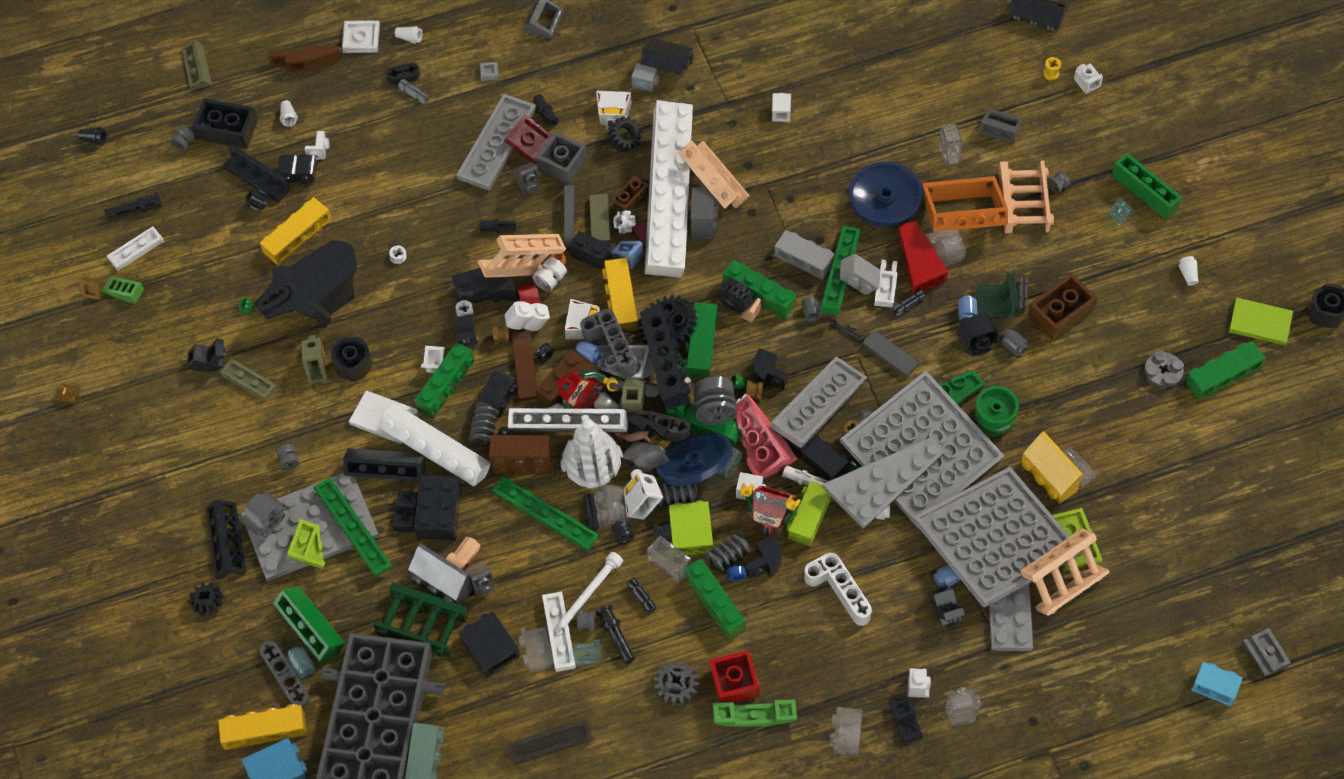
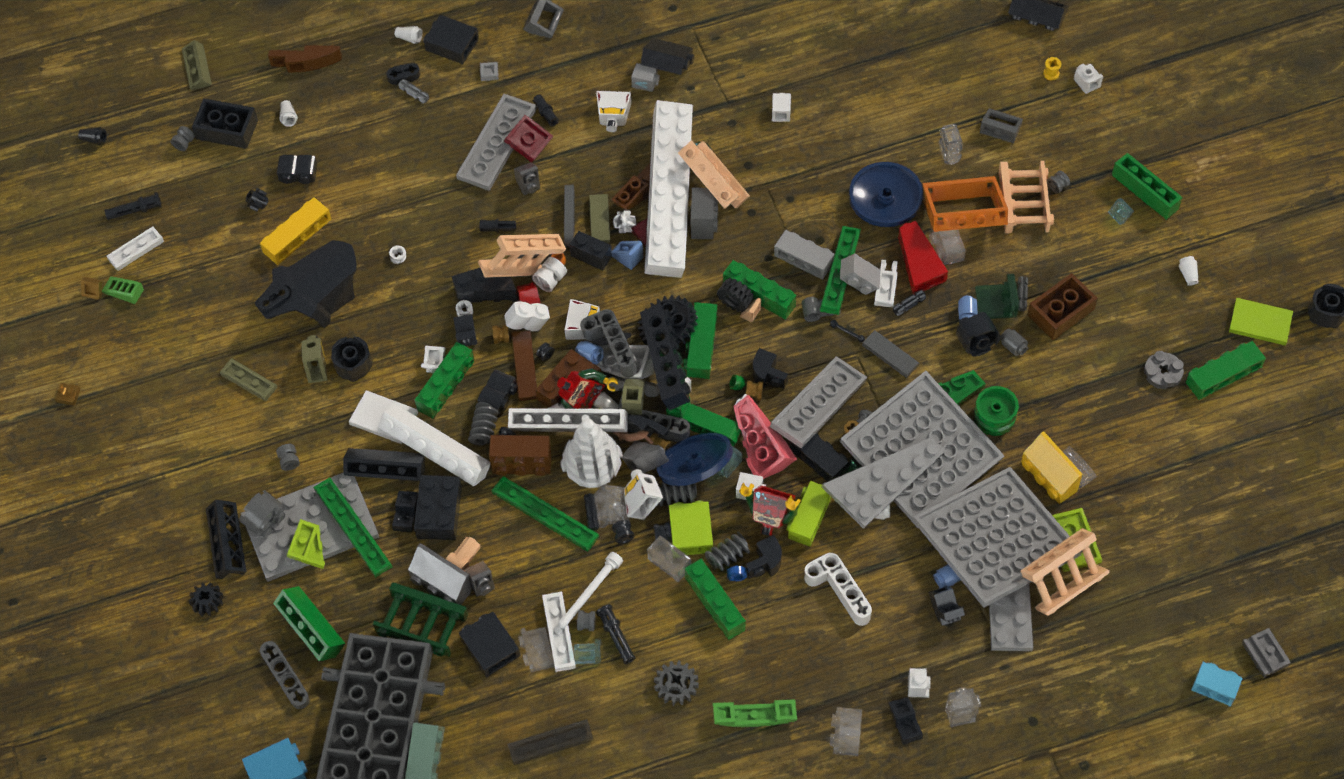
(206, 358): black brick -> none
(248, 307): green hinge -> none
(256, 174): black fence -> none
(262, 727): yellow brick -> none
(300, 662): clear light blue brick -> none
(319, 150): white bracket -> none
(360, 36): white tile -> none
(451, 39): none -> black brick
(561, 157): dark grey brick -> none
(620, 293): yellow brick -> none
(630, 127): black tyre -> none
(641, 595): black axle -> none
(714, 400): dark grey wheel -> none
(734, 677): red brick -> none
(801, 477): white pin -> none

